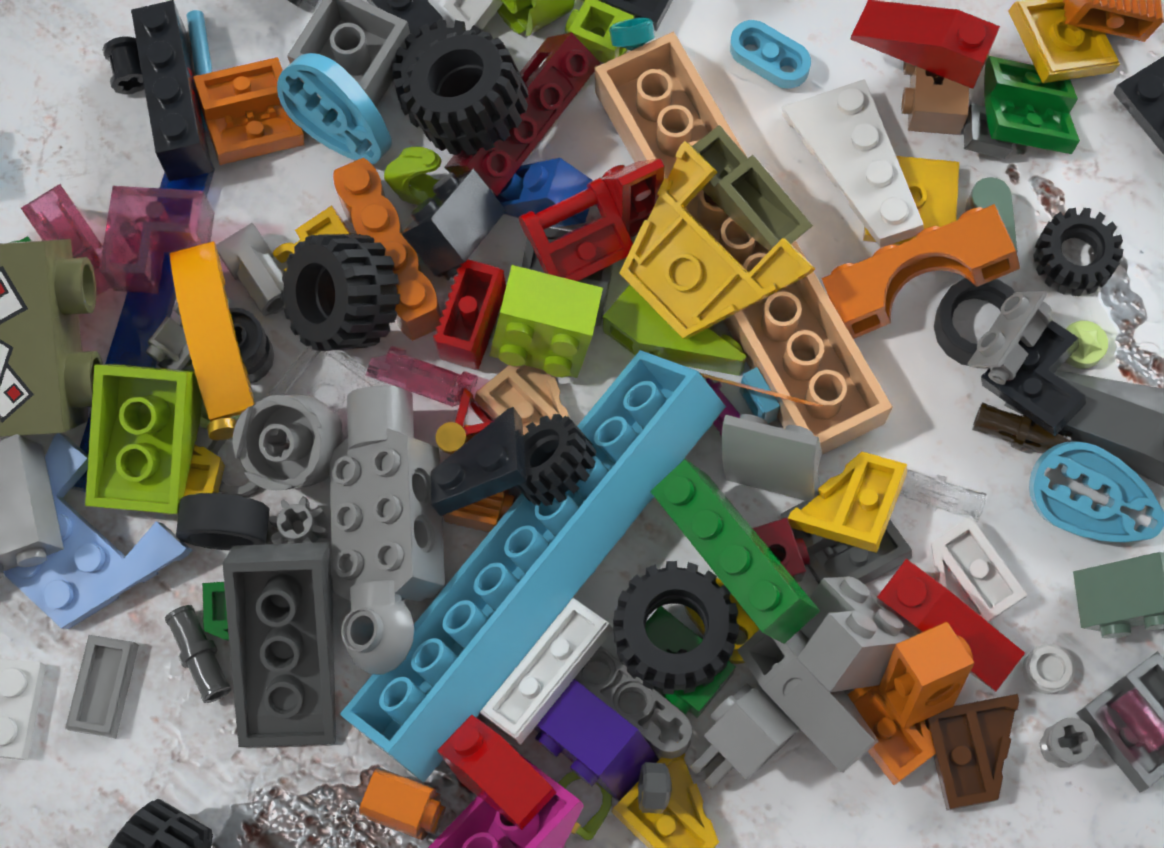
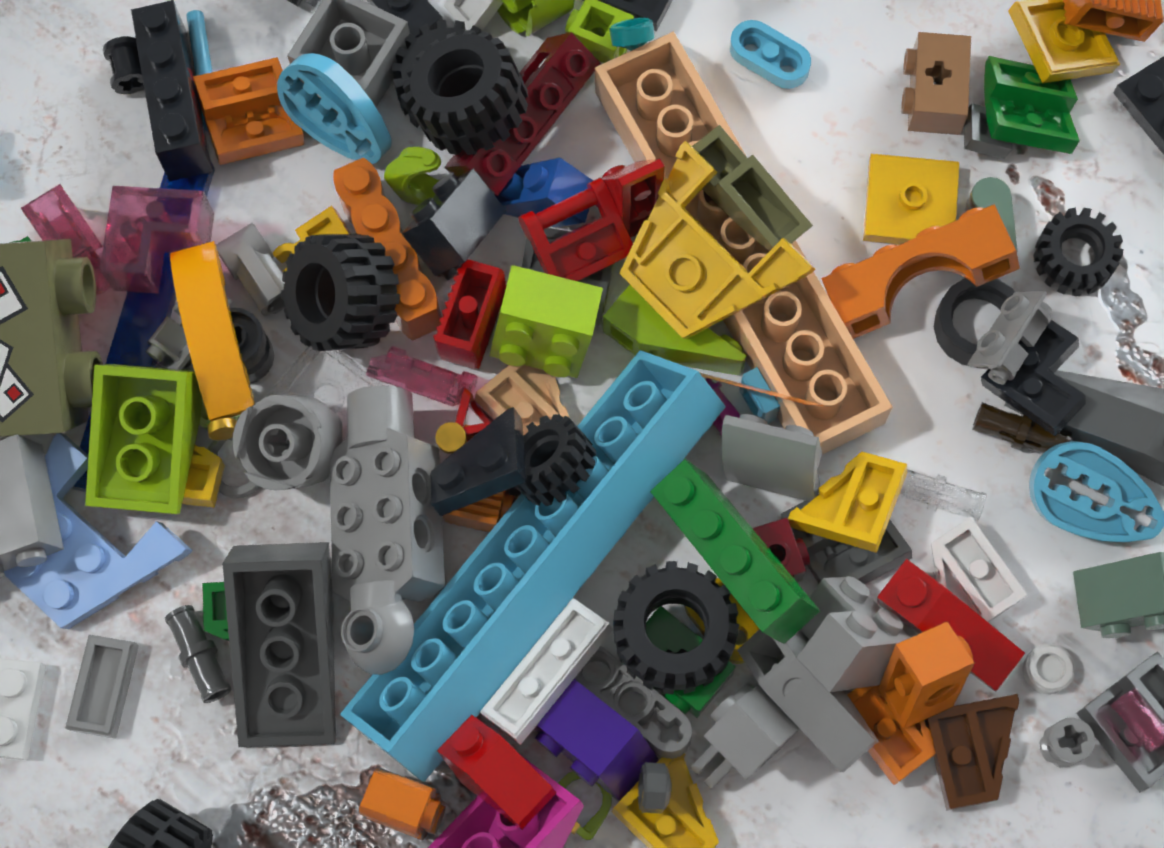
(221, 521): black tyre -> none
(295, 512): light grey gear -> none
(858, 158): white wing -> none
(928, 37): red slope -> none
(1092, 344): yellowish green tile -> none

